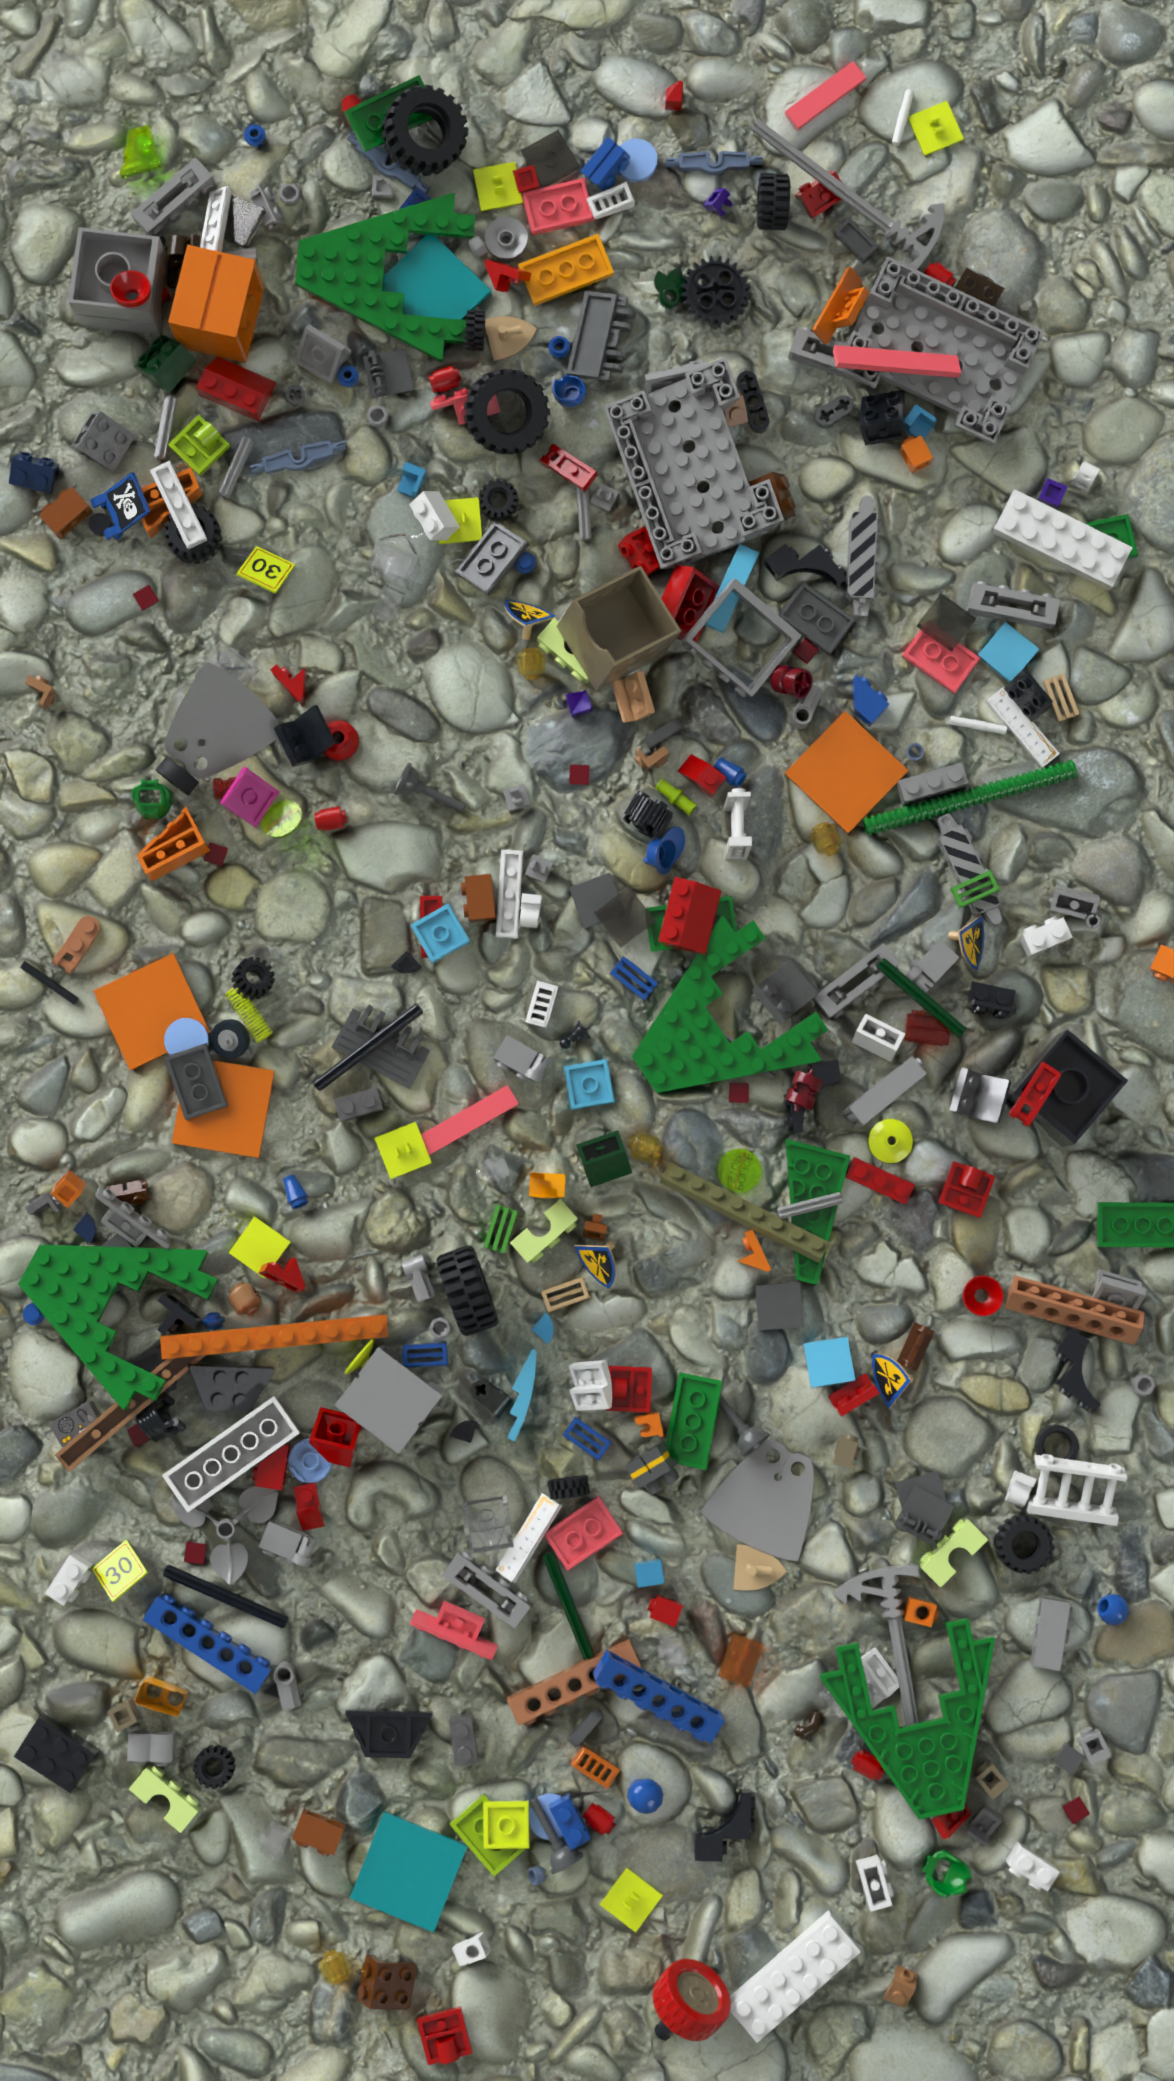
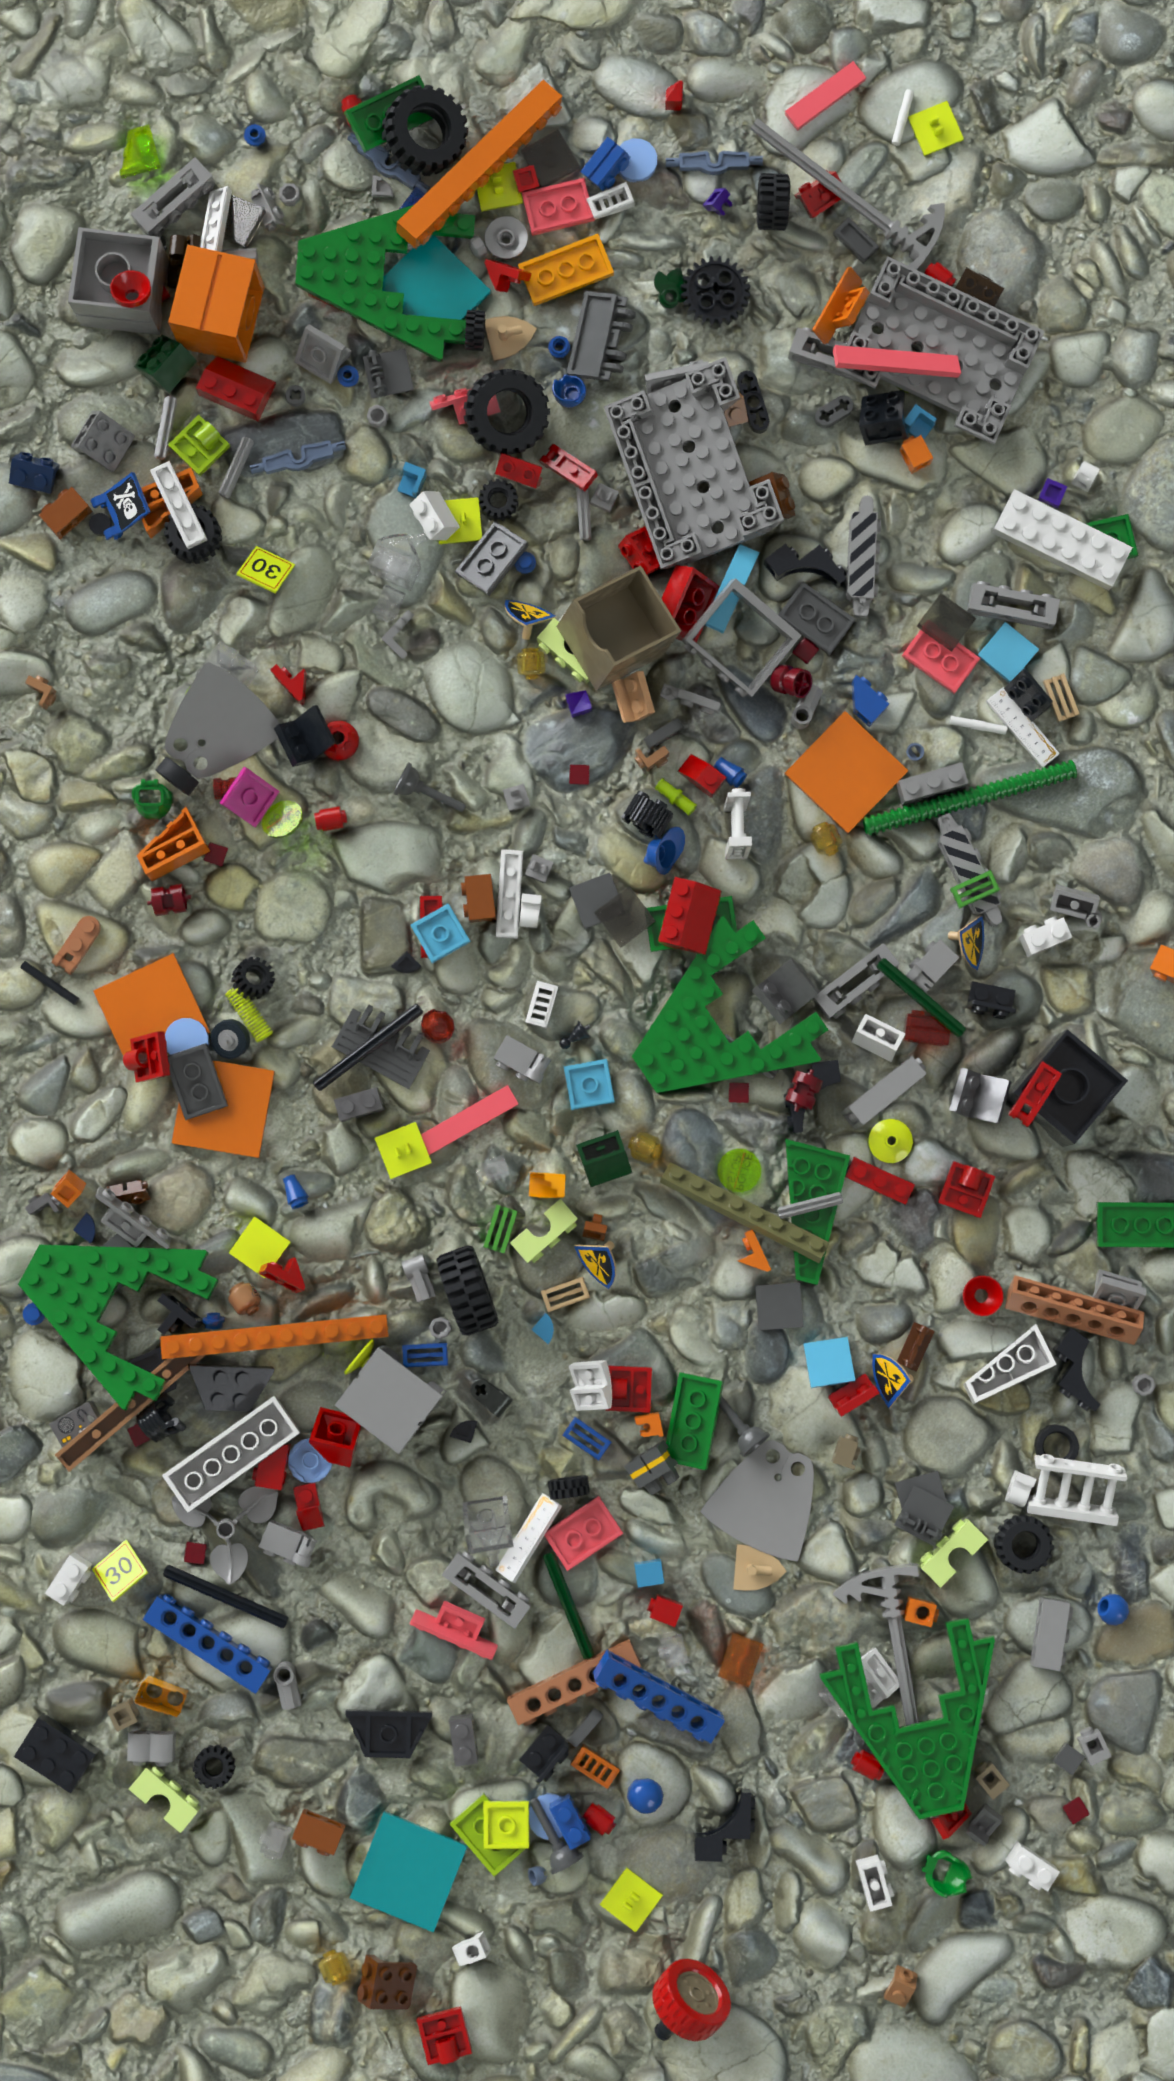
(145, 597): dark red piece -> none
(148, 1057): none -> red plate
(168, 900): none -> dark red wheel
(387, 638): none -> light grey piece
(437, 1026): none -> clear red hair
(444, 379): red brick -> none
(479, 164): none -> orange brick
(519, 470): none -> red bracket
(524, 1386): medium azure slope -> none
(545, 1752): none -> black bracket
(619, 967): blue tile -> none
(689, 699): none -> light grey hinge
(793, 1976): white brick -> none
(811, 1728): dark brown arm -> none
(1018, 1362): none -> white wedge

